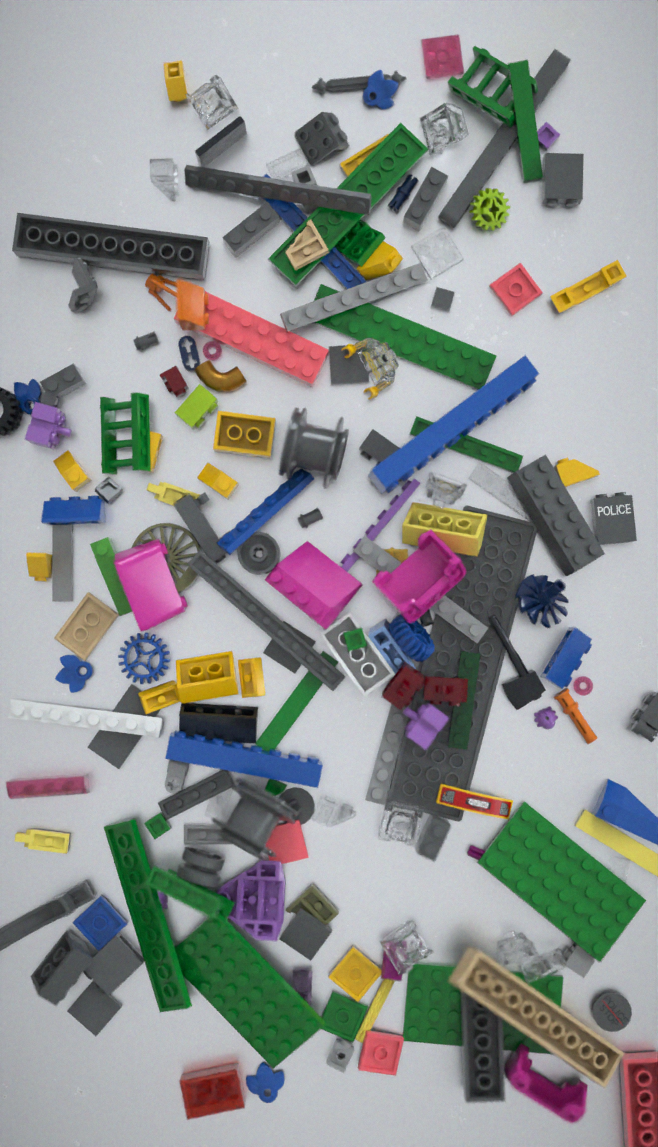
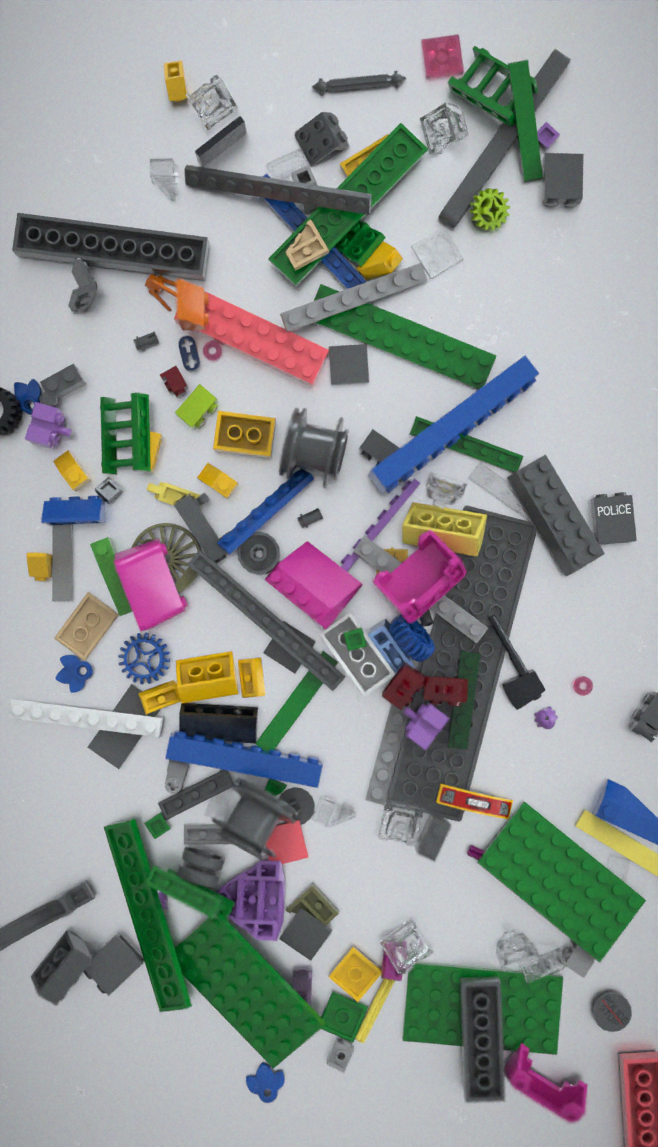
(44, 840): light yellow hinge -> none
(48, 786): clear pink brick -> none
(94, 1008): dark grey tile -> none
(100, 922): blue plate -> none
(212, 1091): clear red brick -> none
(217, 380): pearl gold cylinder -> none
(251, 229): dark grey brick -> none
(378, 361): clear torso -> none
(380, 1053): coral tile -> none
(383, 90): blue plate -> none
(403, 193): dark blue pin -> none
(425, 199): dark grey brick -> none
(442, 299): dark grey tile -> none
(516, 289): coral tile -> none
(536, 1016): tan brick -> none
(539, 596): dark blue piece -> none
(567, 658): blue slope -> none
(571, 708): orange pin -> none
(574, 471): yellow slope -> none
(588, 287): yellow slope -> none

